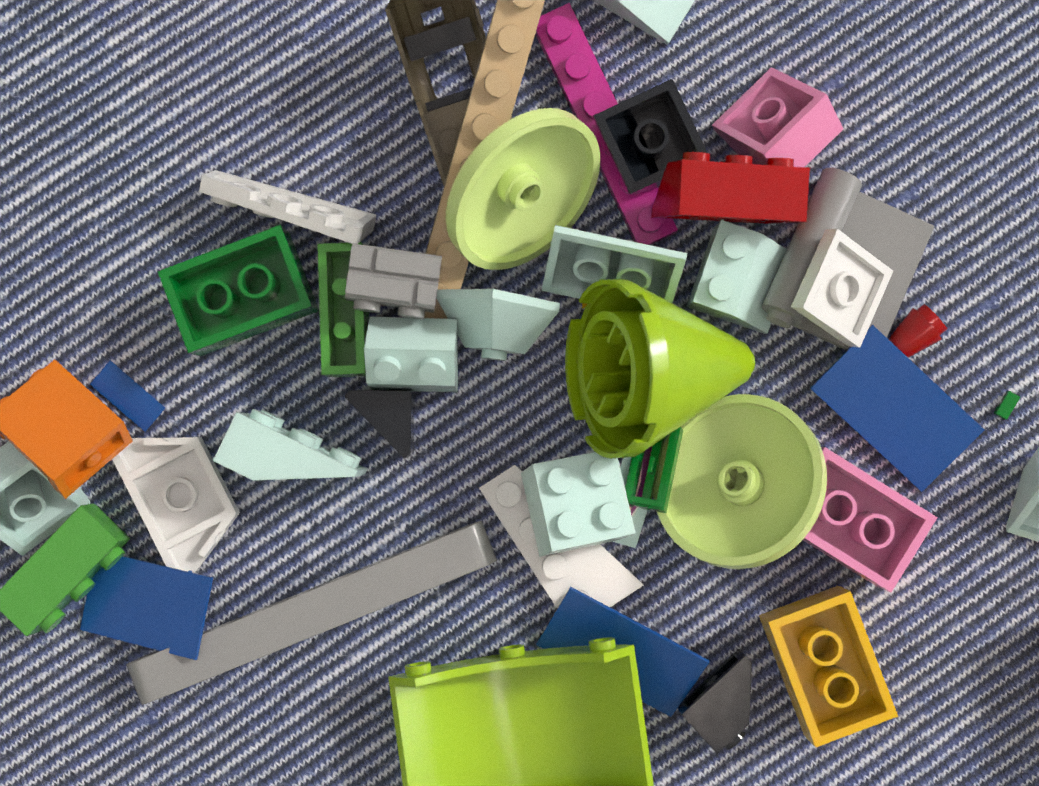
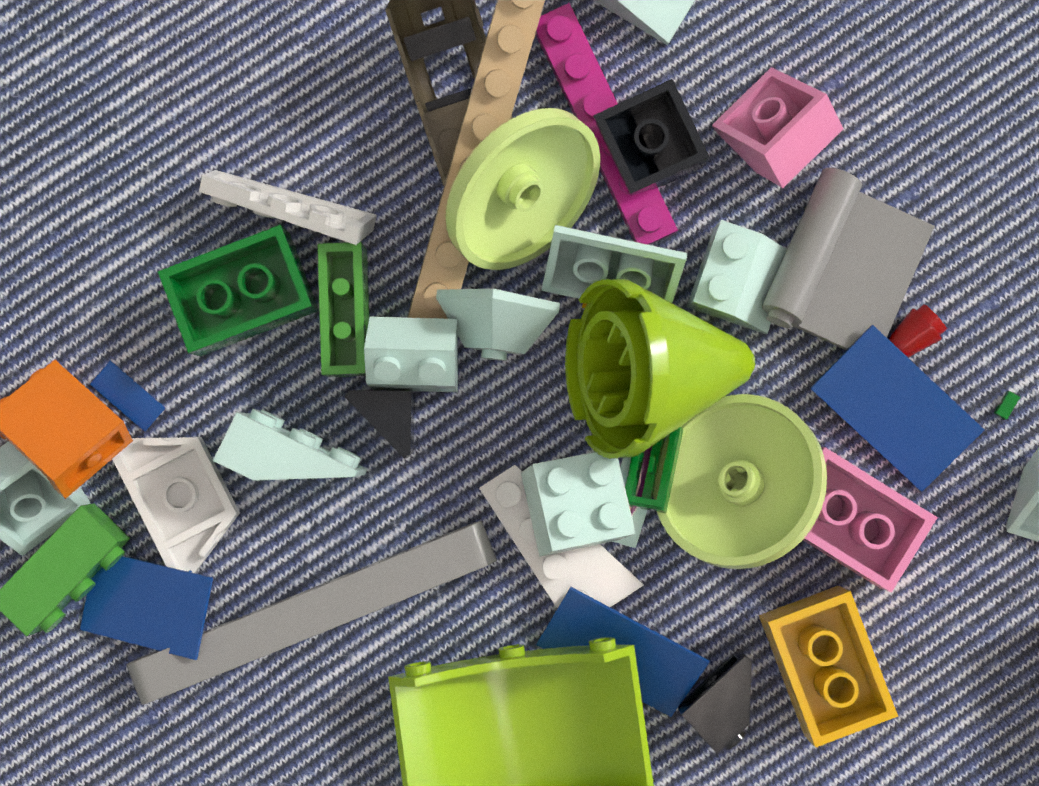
(393, 280): light grey brick -> none
(733, 190): red slope -> none
(842, 288): white plate -> none

